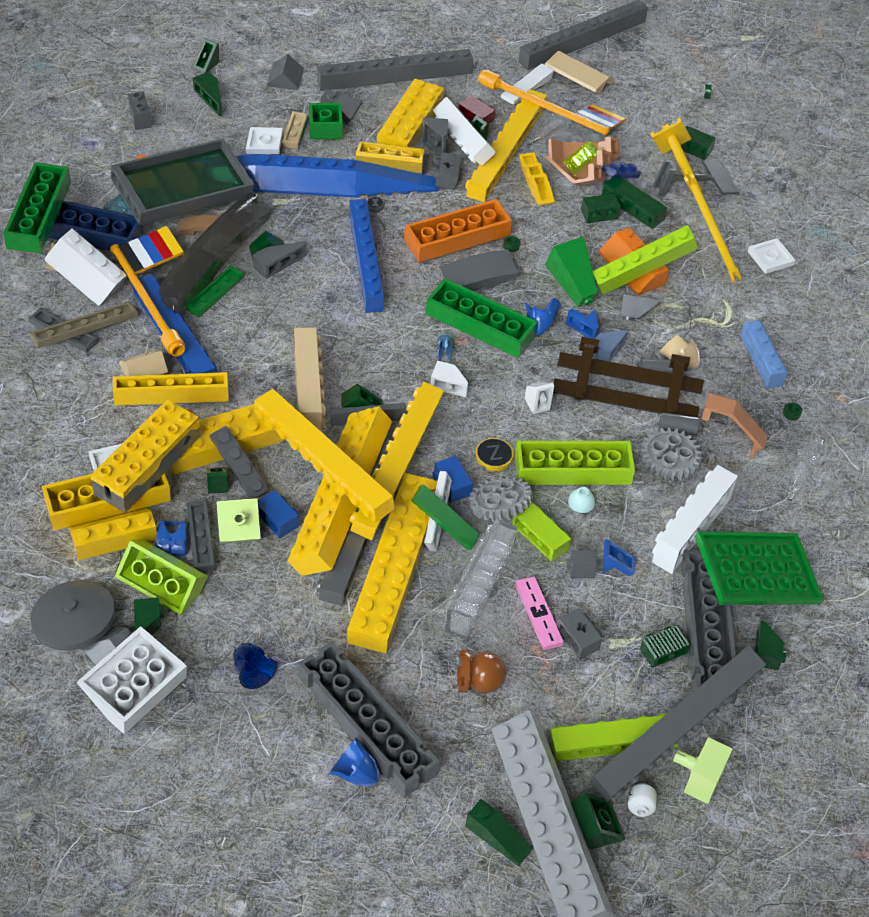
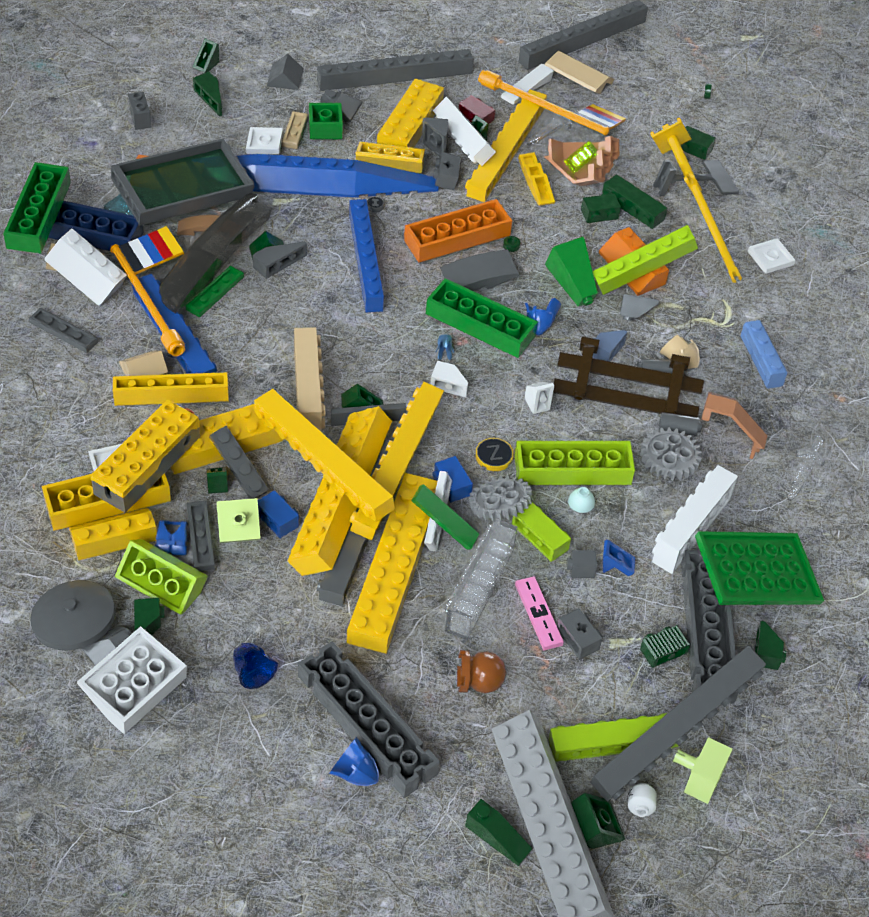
(83, 324): dark tan tile -> none
(585, 325): blue slope -> none
(621, 170): clear blue plate -> none
(792, 411): dark green tile -> none

